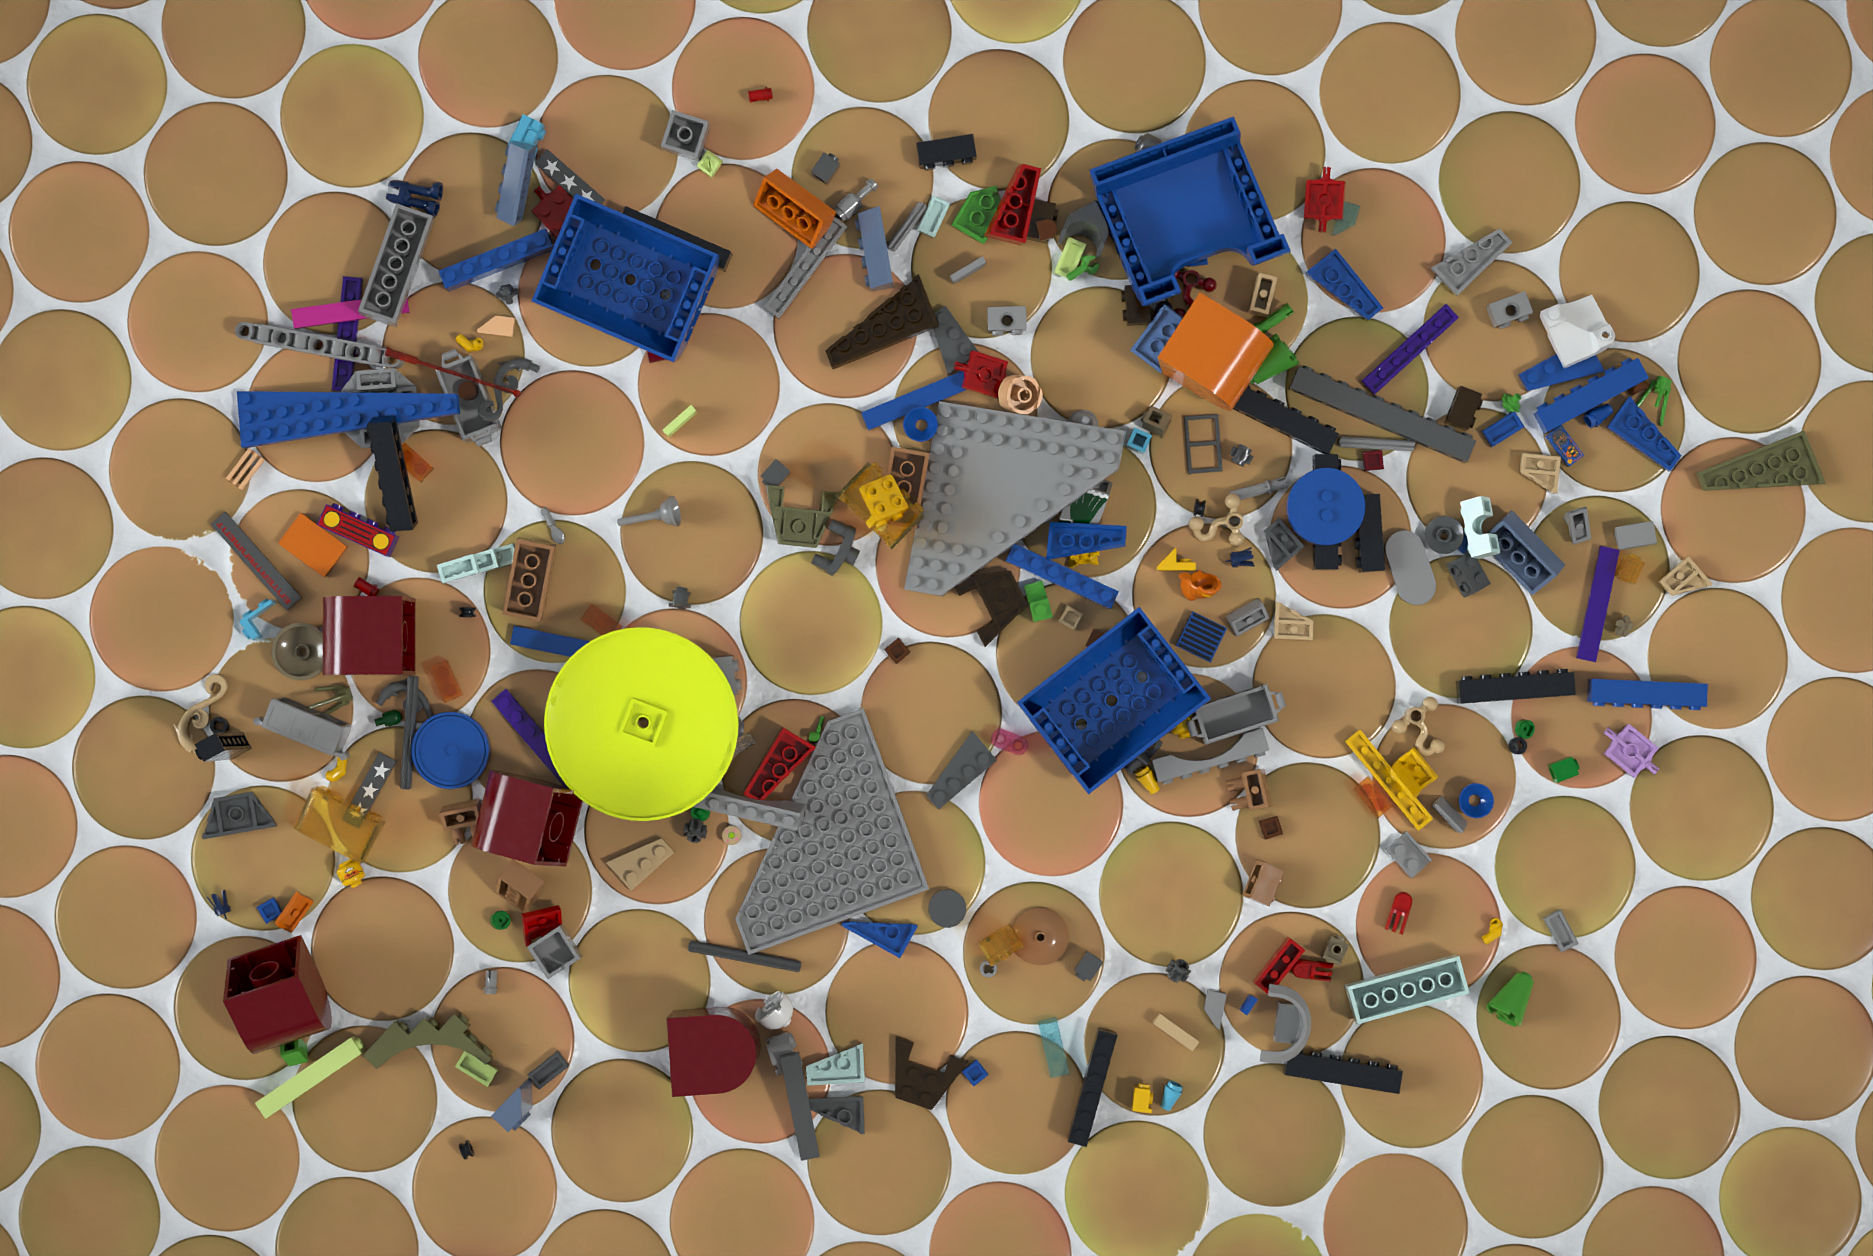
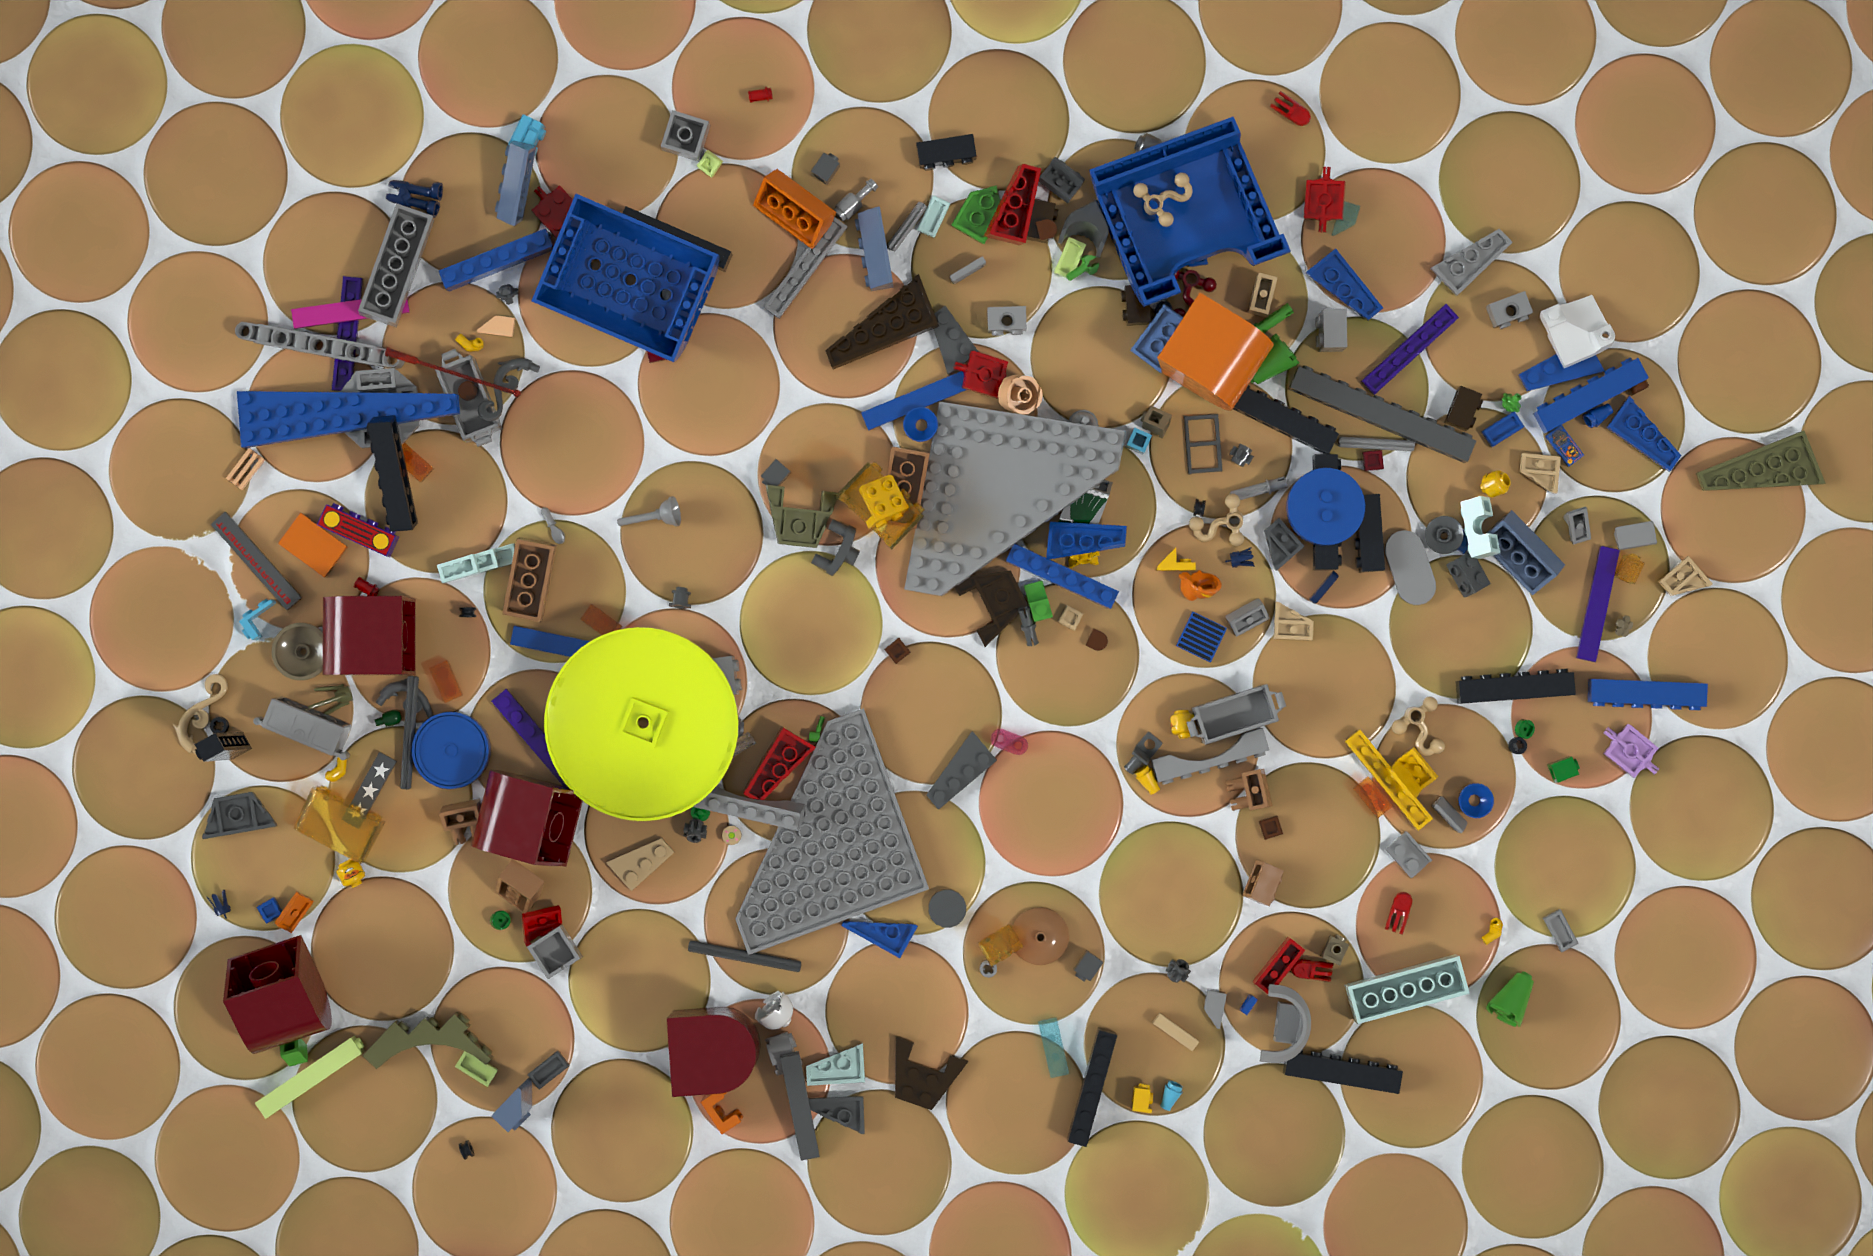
(490, 982): light grey pin -> none
(566, 177): dark grey tile -> none
(679, 421): yellowish green tile -> none
(717, 1113): none -> orange panel
(975, 1072): blue tile -> none
(1028, 626): none -> dark grey pin
(1061, 179): none -> dark grey bracket
(1142, 709): blue slope -> none
(1165, 218): none -> tan piece
(1296, 114): none -> red arm
(1324, 587): none -> dark blue tile
(1332, 330): none -> light grey brick
(1495, 483): none -> yellow head
(1661, 387): bright green plant -> none

